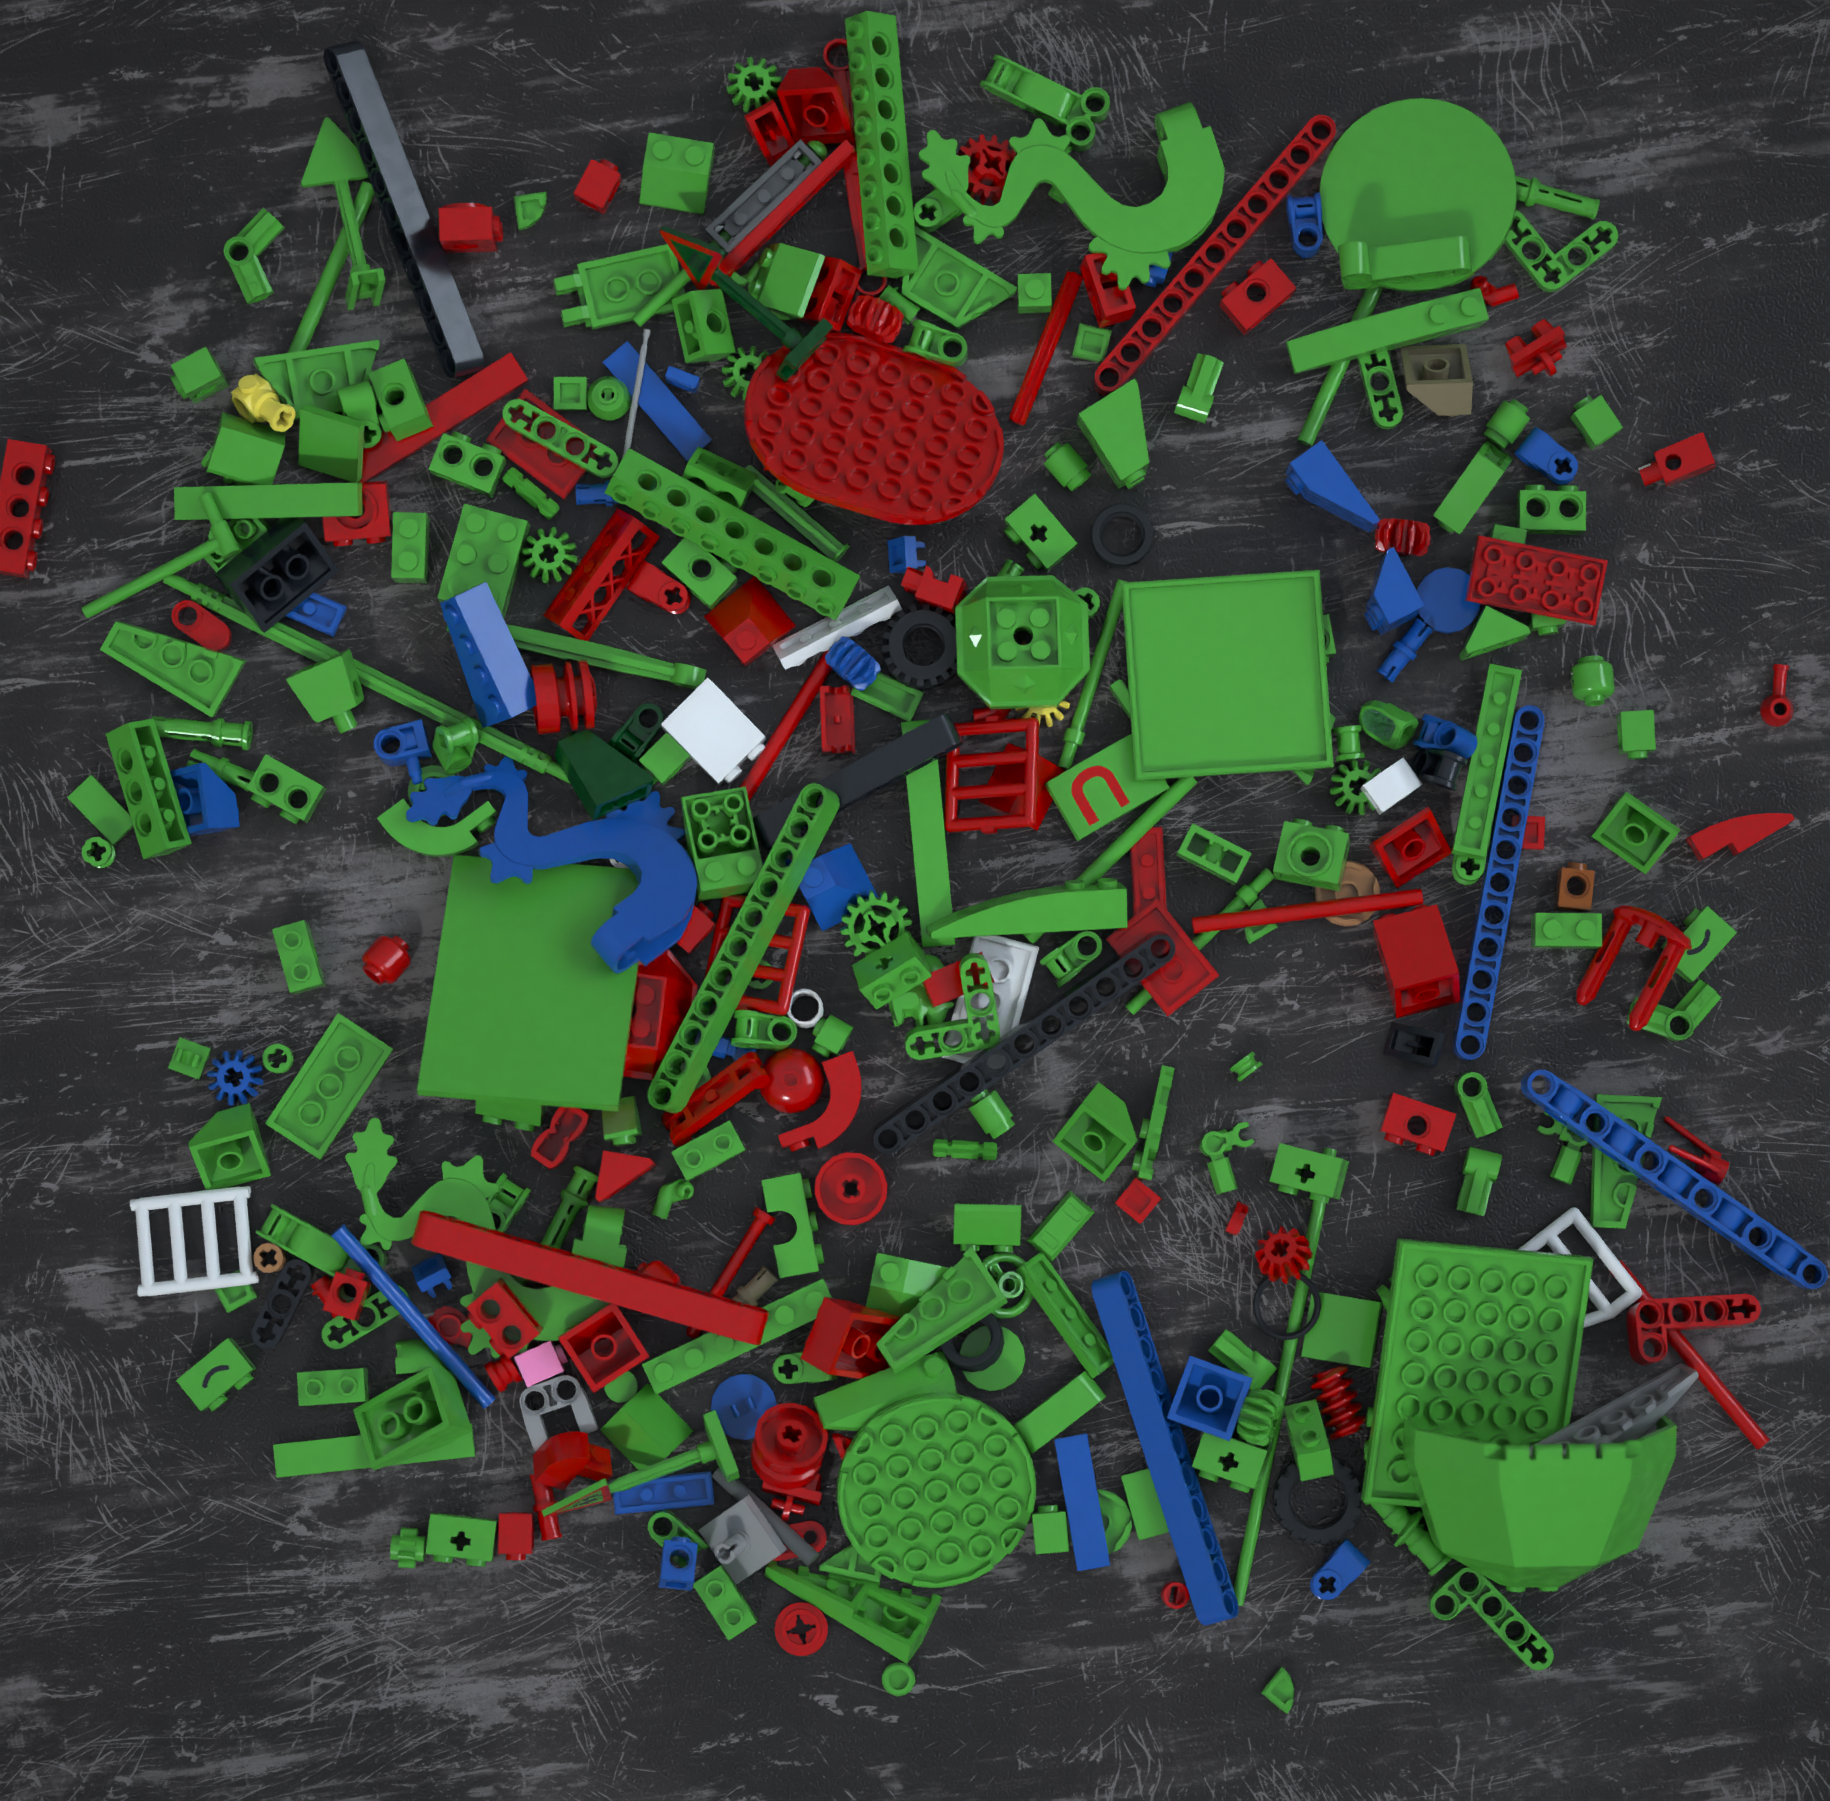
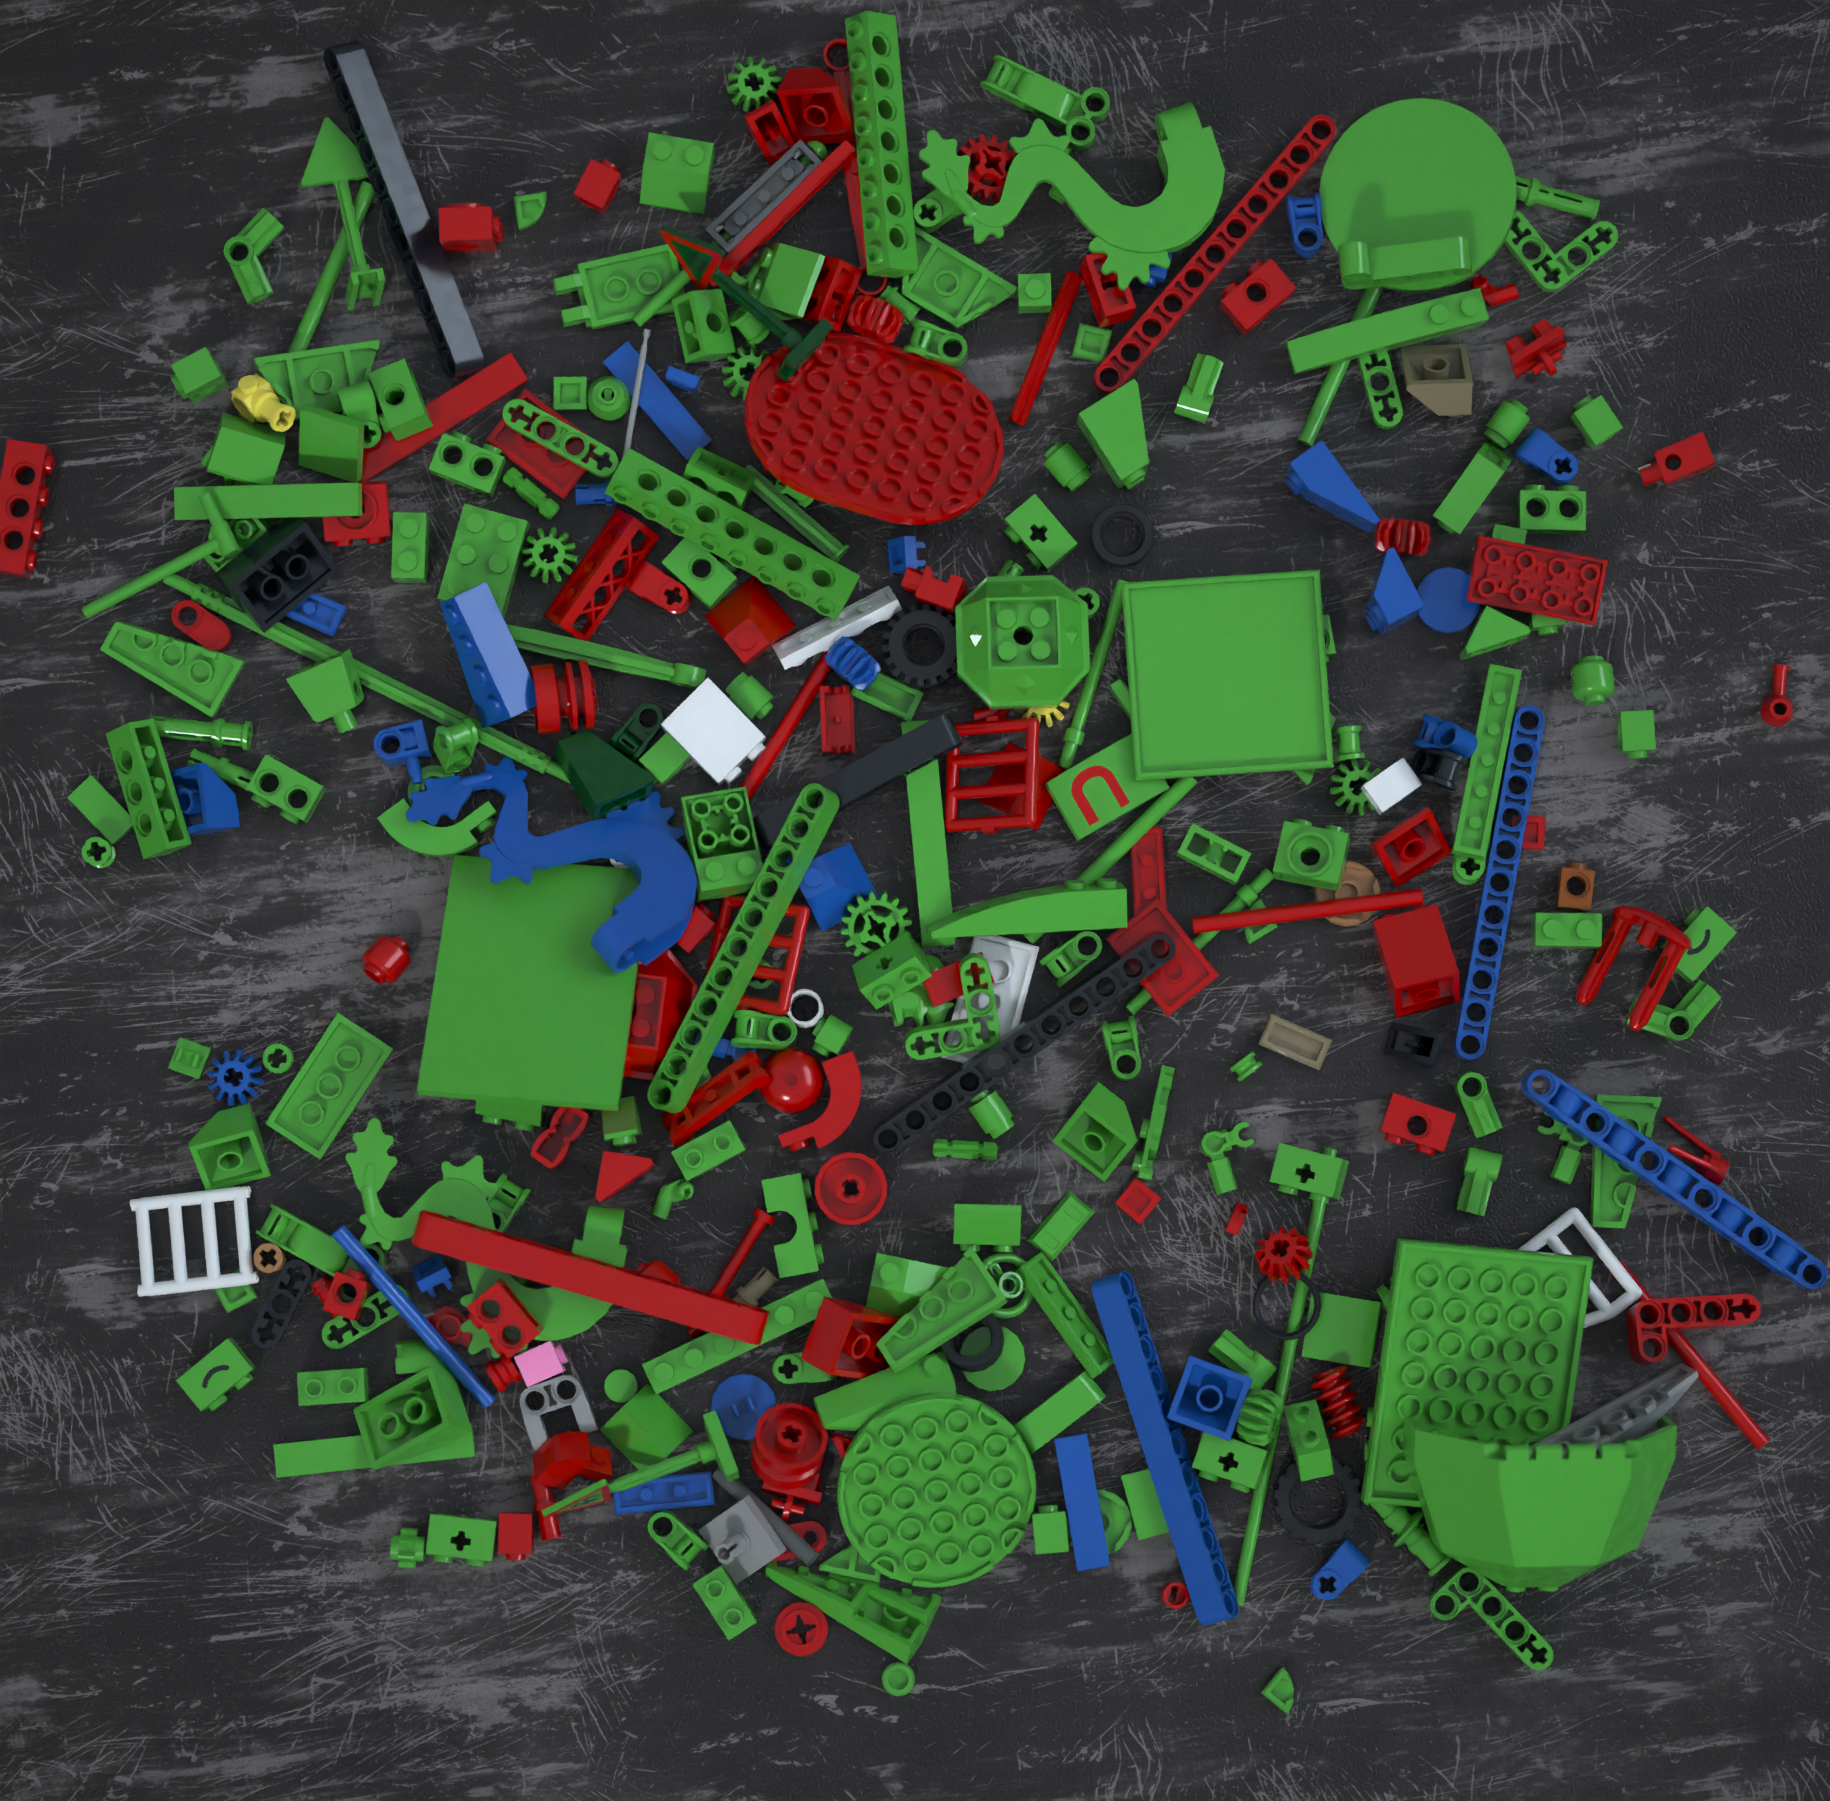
(299, 957): bright green brick -> none
(571, 1195): bright green pin -> none
(603, 1346): red slope -> none
(678, 1577): blue brick -> none
(749, 326): none -> bright green bush
(750, 696): none -> bright green brick
(1122, 1045): none -> bright green piece
(1295, 1042): none -> dark tan tile
(1387, 723): bright green rock -> none
(1404, 650): blue pin -> none
(1635, 832): bright green slope -> none
(1736, 833): red slope -> none

